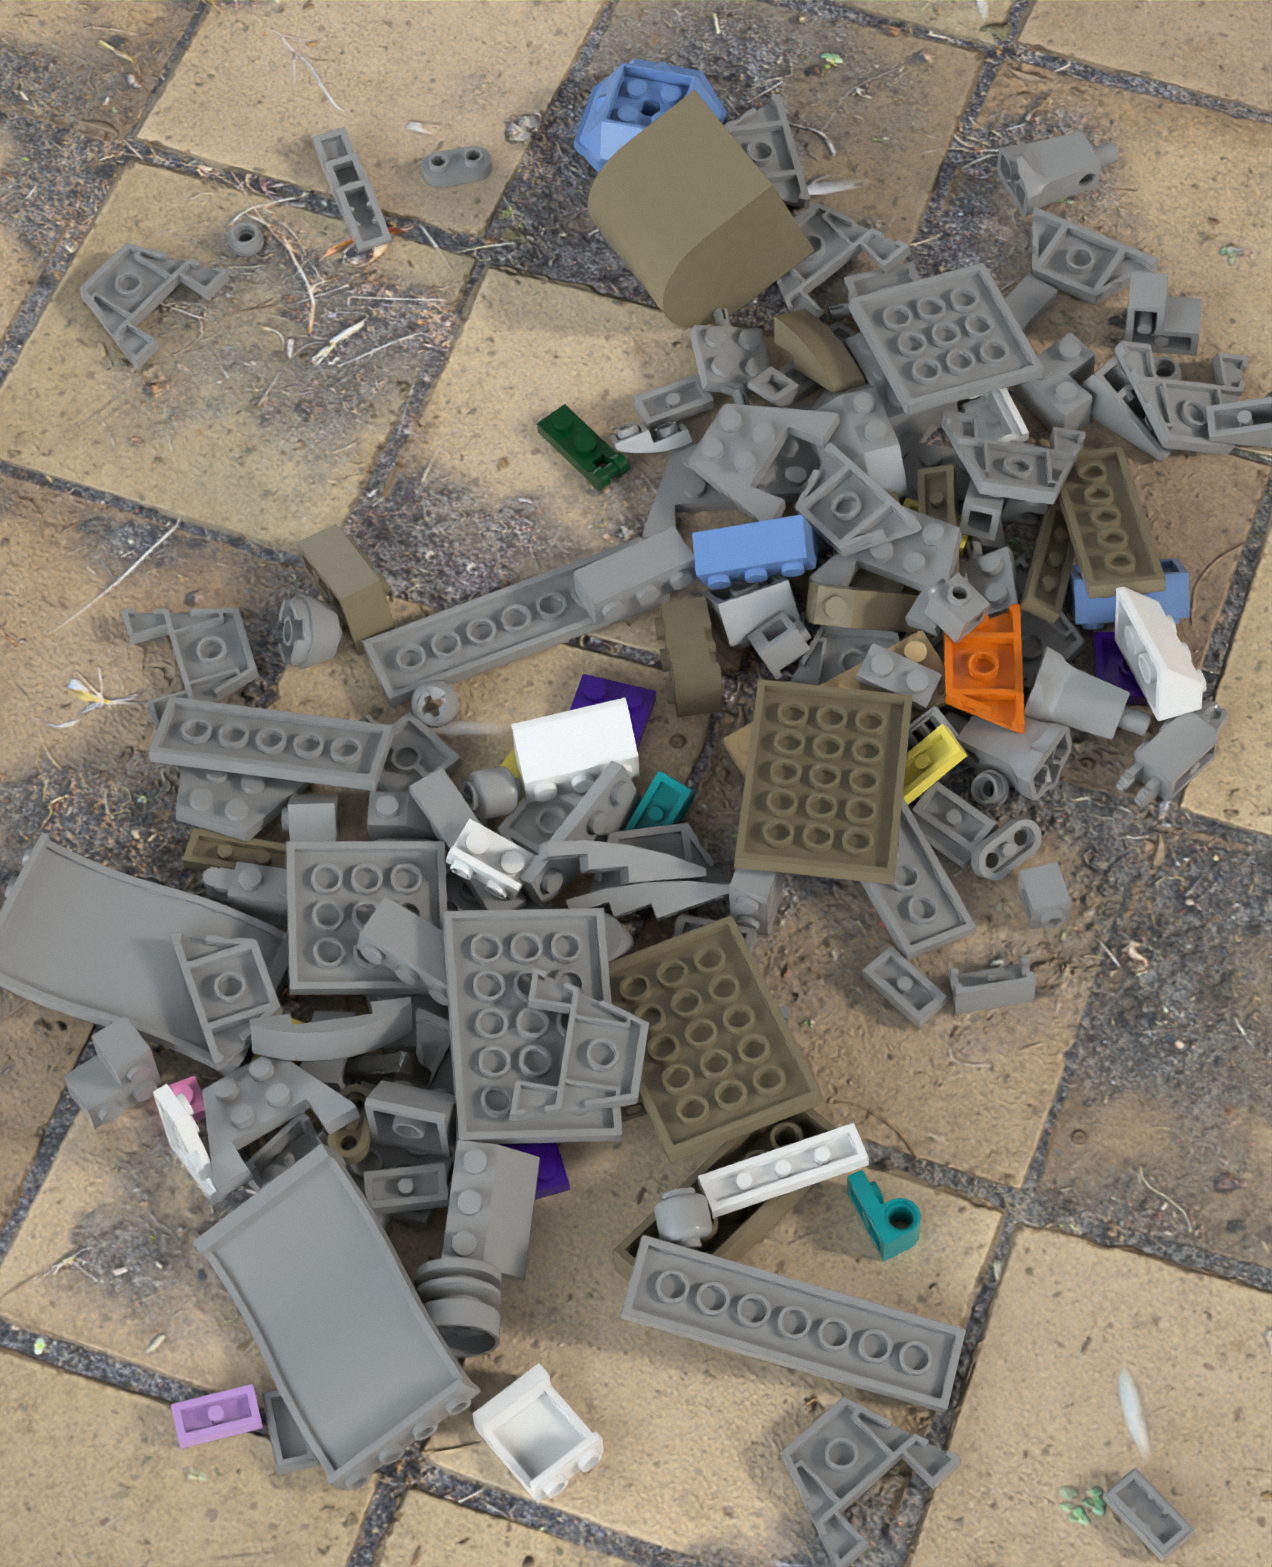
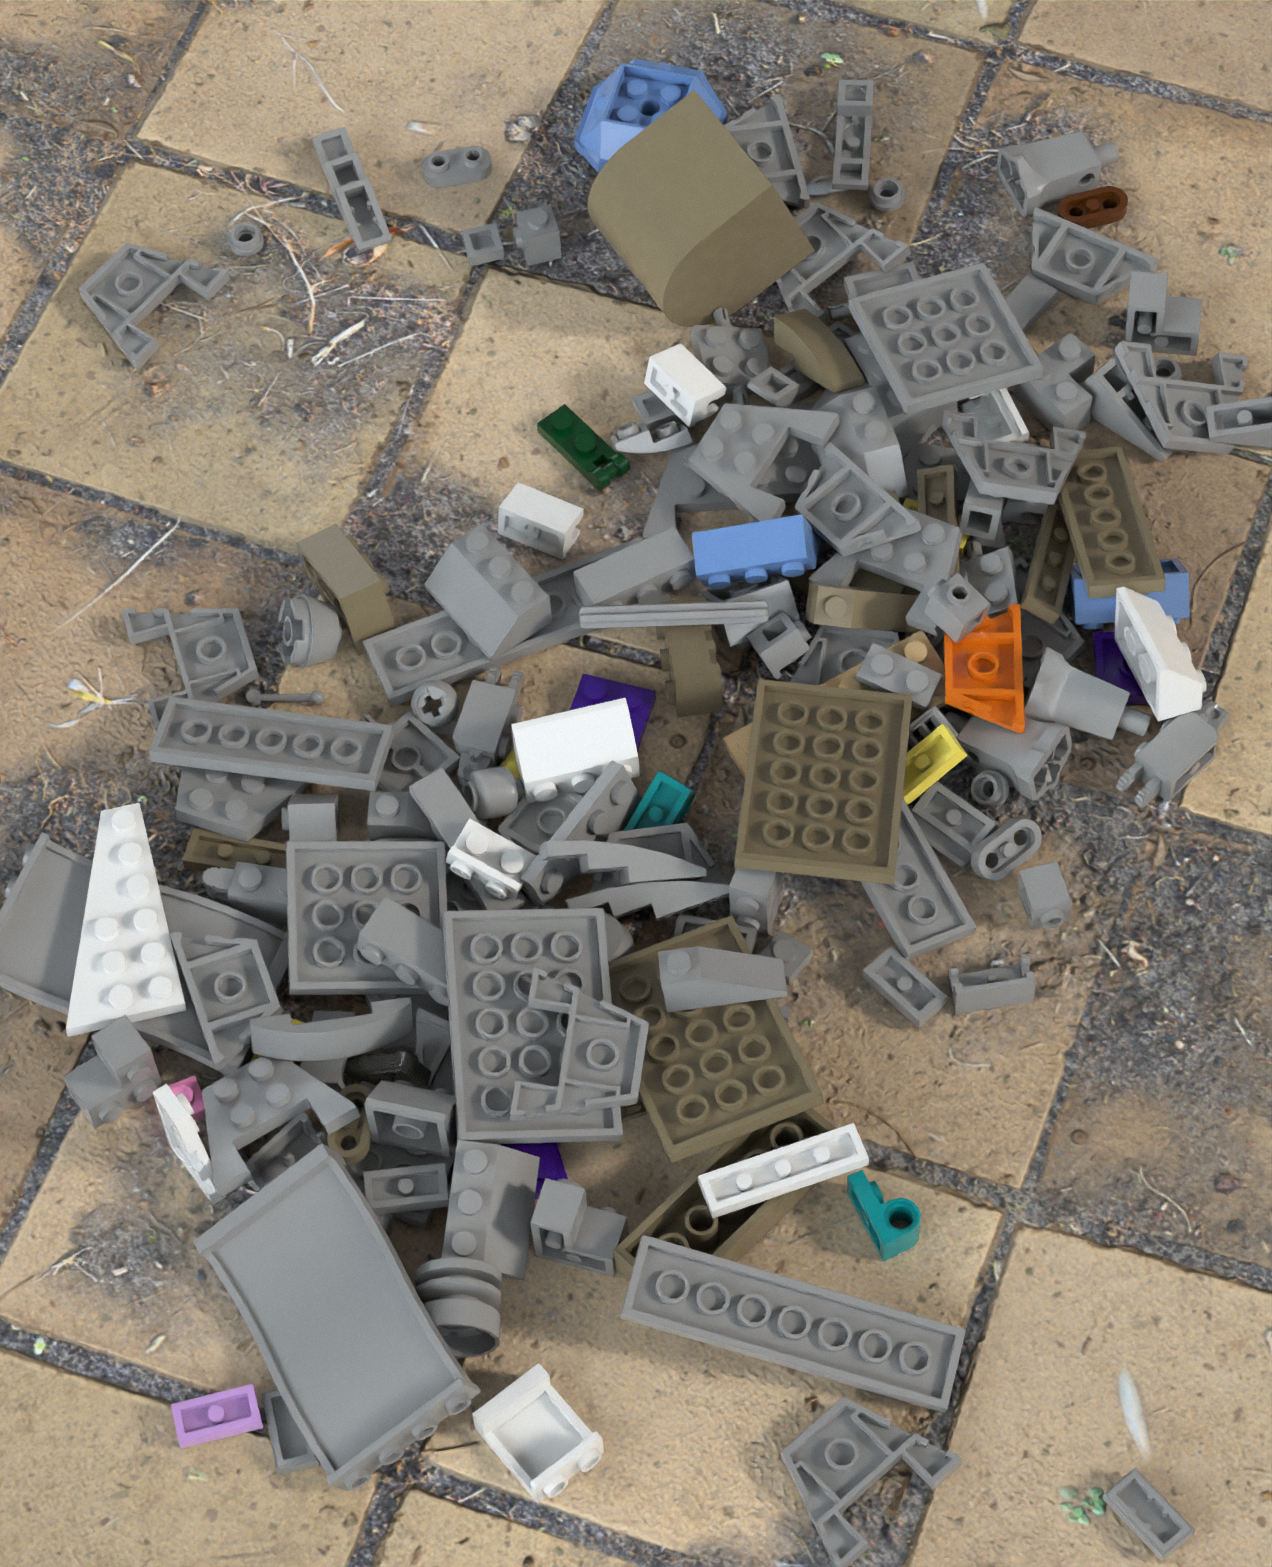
(125, 940): none -> white wing
(254, 697): none -> light grey hinge
(483, 244): none -> light grey plate
(486, 721): none -> light grey hinge
(488, 593): none -> light grey slope
(537, 235): none -> light grey brick
(539, 520): none -> white hinge
(572, 1231): none -> light grey brick
(674, 614): none -> light grey axle
(683, 384): none -> white hinge
(683, 1217): light grey head -> none
(718, 977): none -> light grey slope
(793, 952): none -> light grey plate
(853, 134): none -> light grey slope
(887, 195): none -> light grey plate
(1091, 205): none -> reddish brown plate

